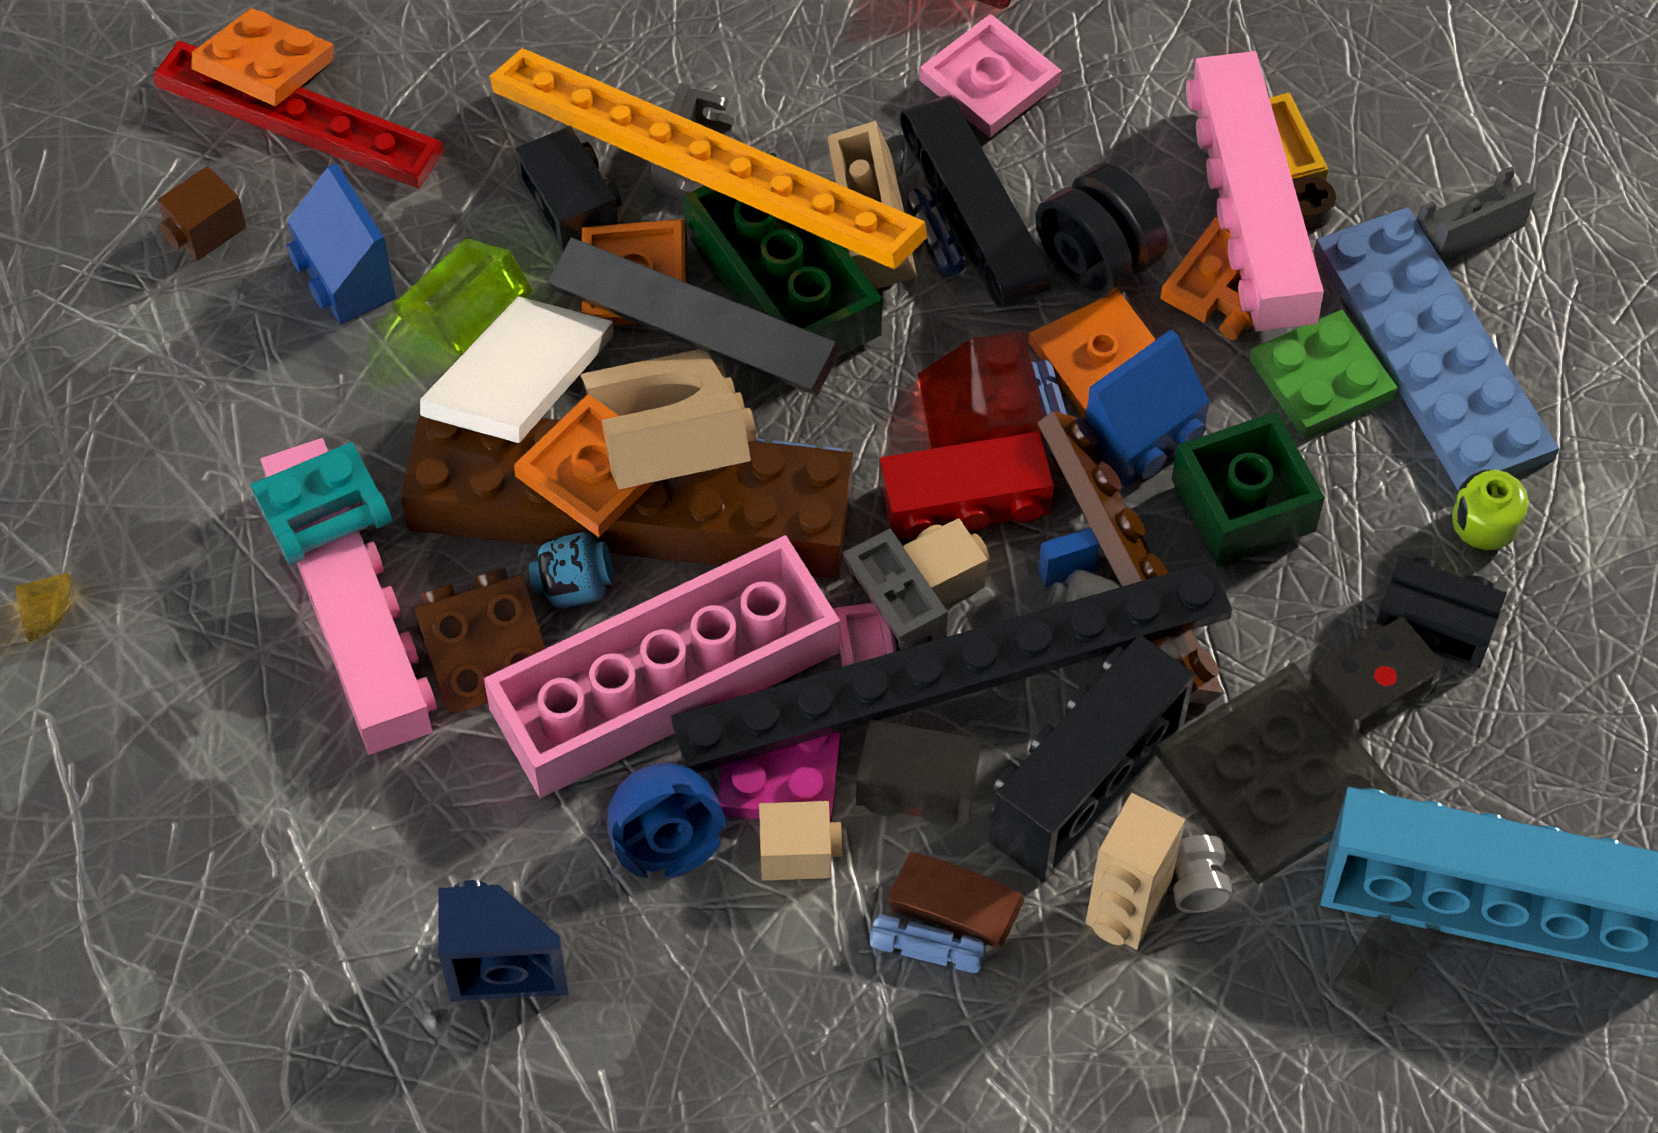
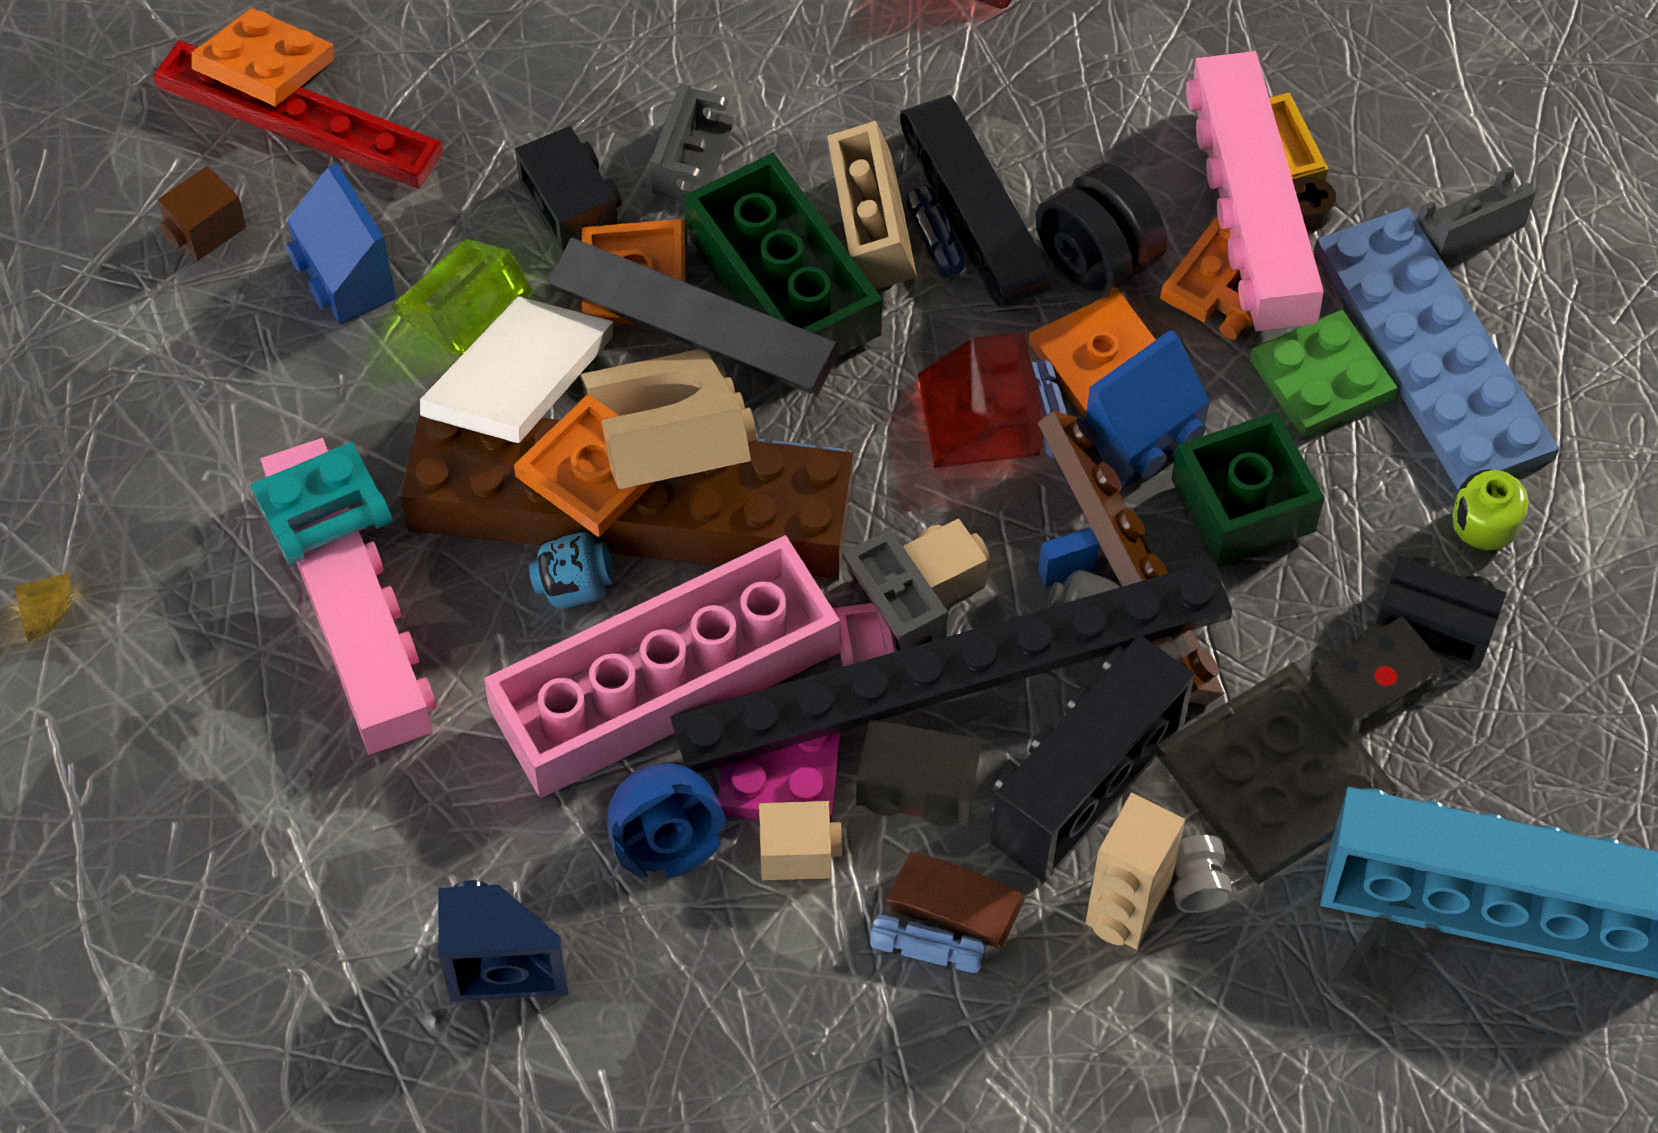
(476, 634): reddish brown bracket -> none
(711, 158): light orange plate -> none
(966, 481): red brick -> none
(990, 75): bright pink plate -> none

